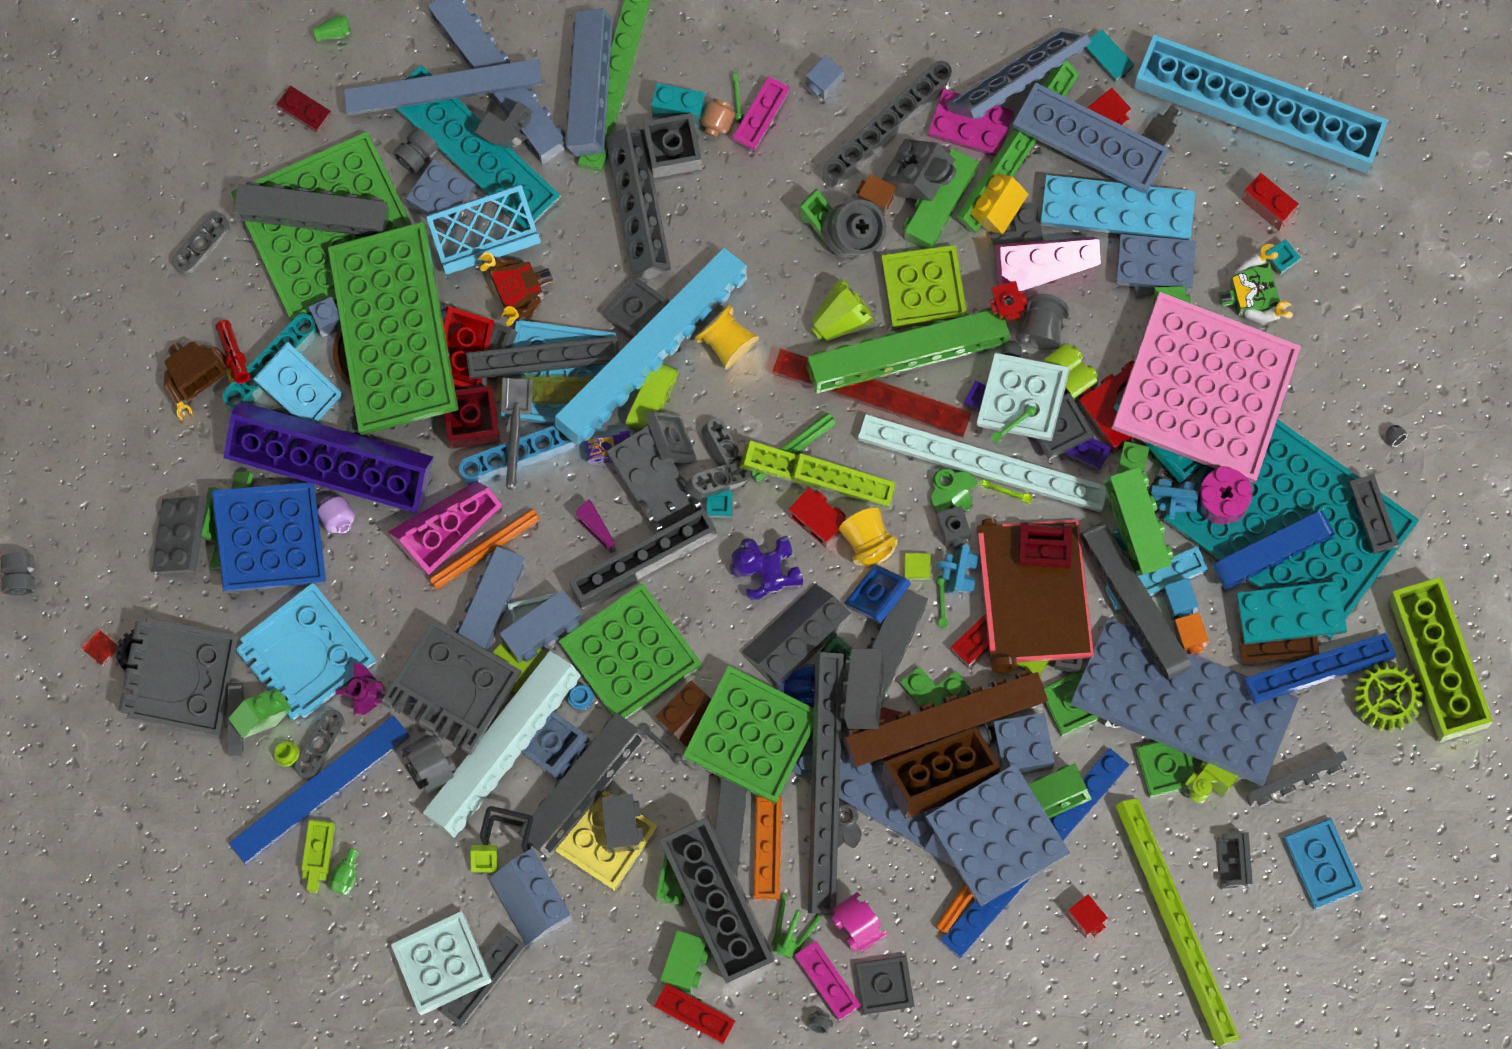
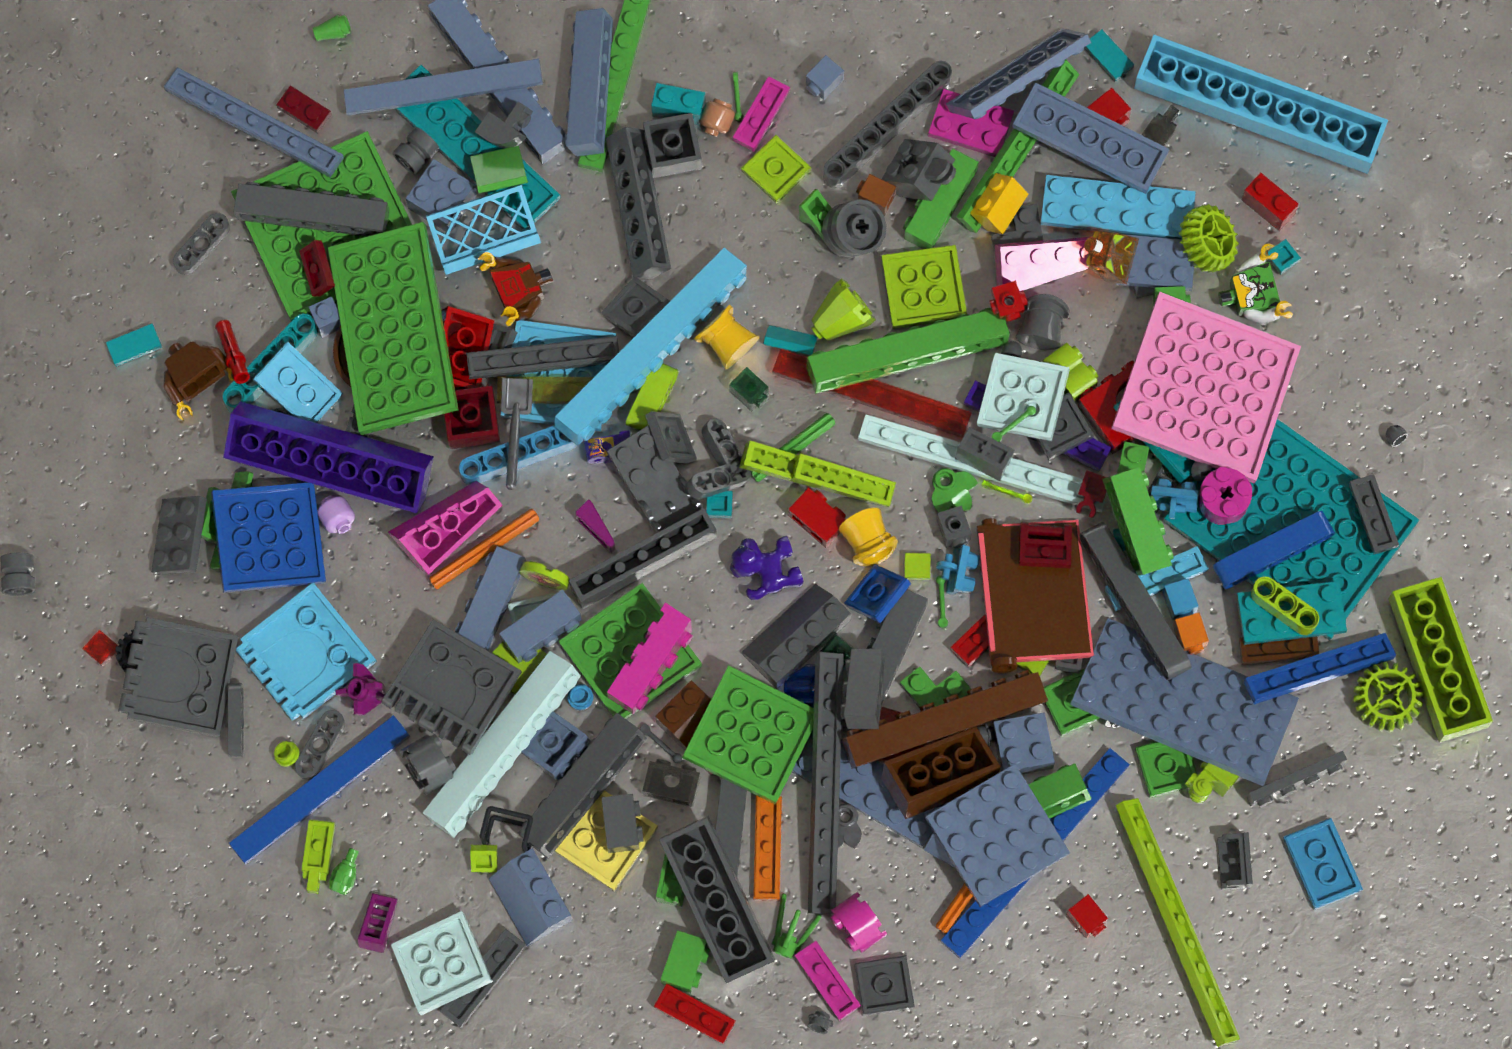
(134, 345): none -> teal tile
(253, 122): none -> sand blue tile
(260, 713): bright green brick -> none
(317, 268): none -> dark red plate
(371, 943): none -> magenta slope
(498, 169): none -> bright green tile
(541, 575): none -> lime tile
(651, 660): none -> dark pink wedge
(682, 794): none -> clear smoke brick
(749, 389): none -> clear green brick
(776, 169): none -> lime tile
(790, 340): none -> teal tile
(984, 454): none -> dark grey hinge
(1093, 490): none -> dark red plate
(1111, 255): none -> clear orange torso
(1200, 471): none -> dark grey hinge
(1208, 238): none -> lime gear
(1279, 593): none -> lime beam

